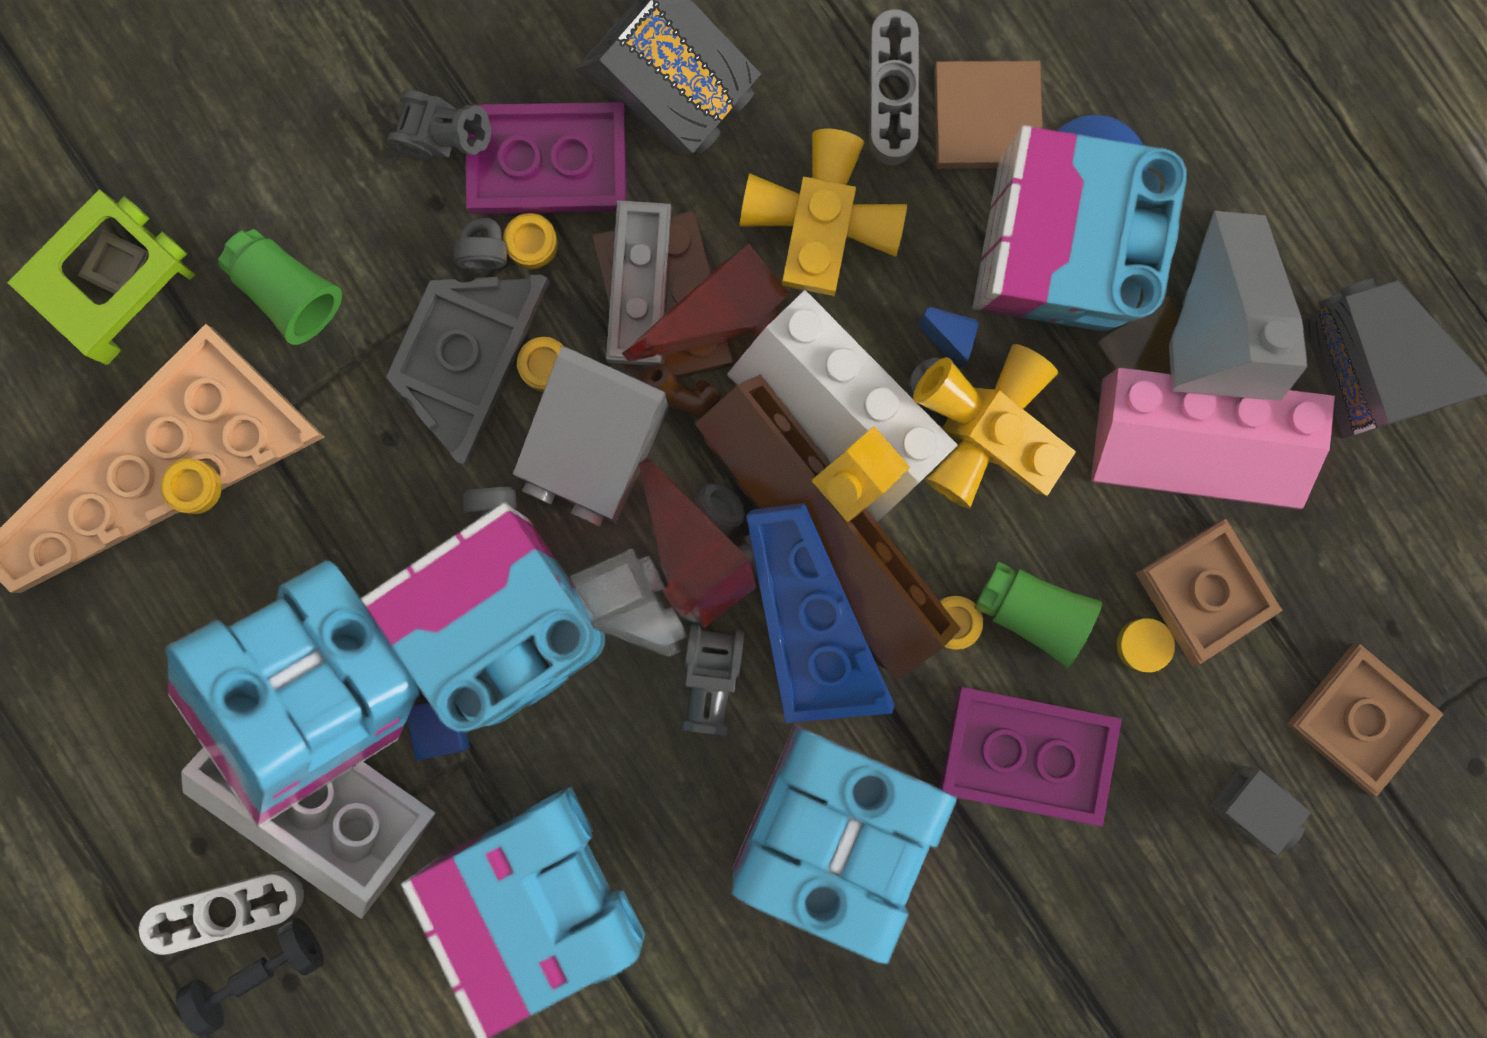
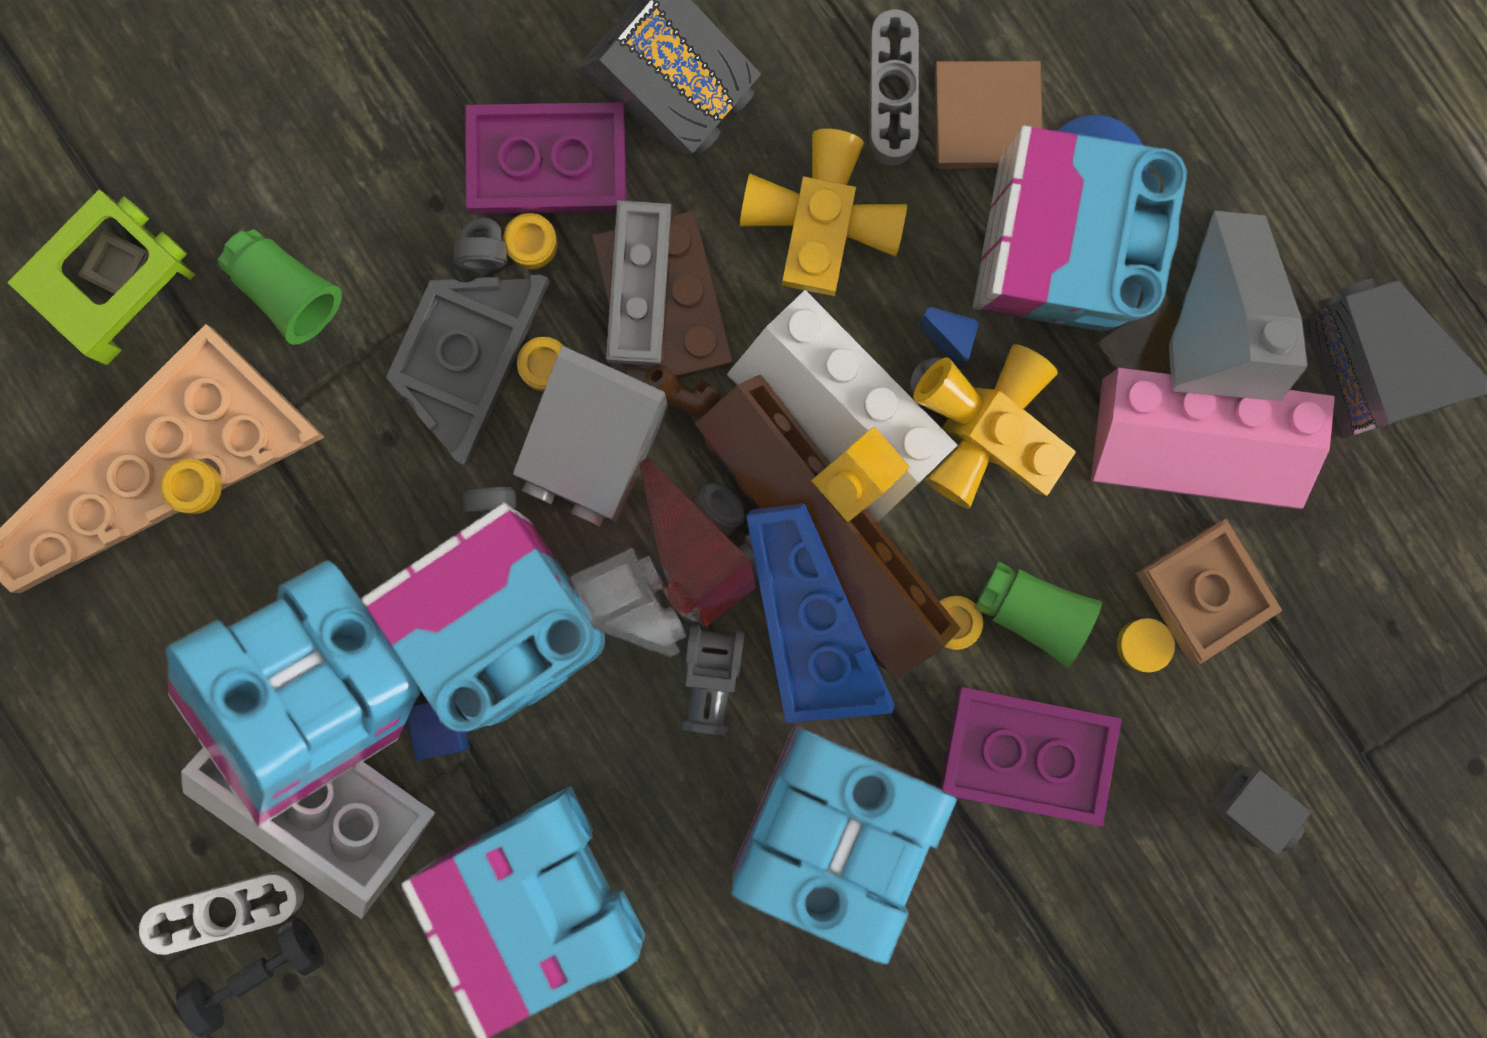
(433, 127): dark grey connector -> none
(719, 309): clear red slope -> none
(1365, 719): medium nougat tile -> none

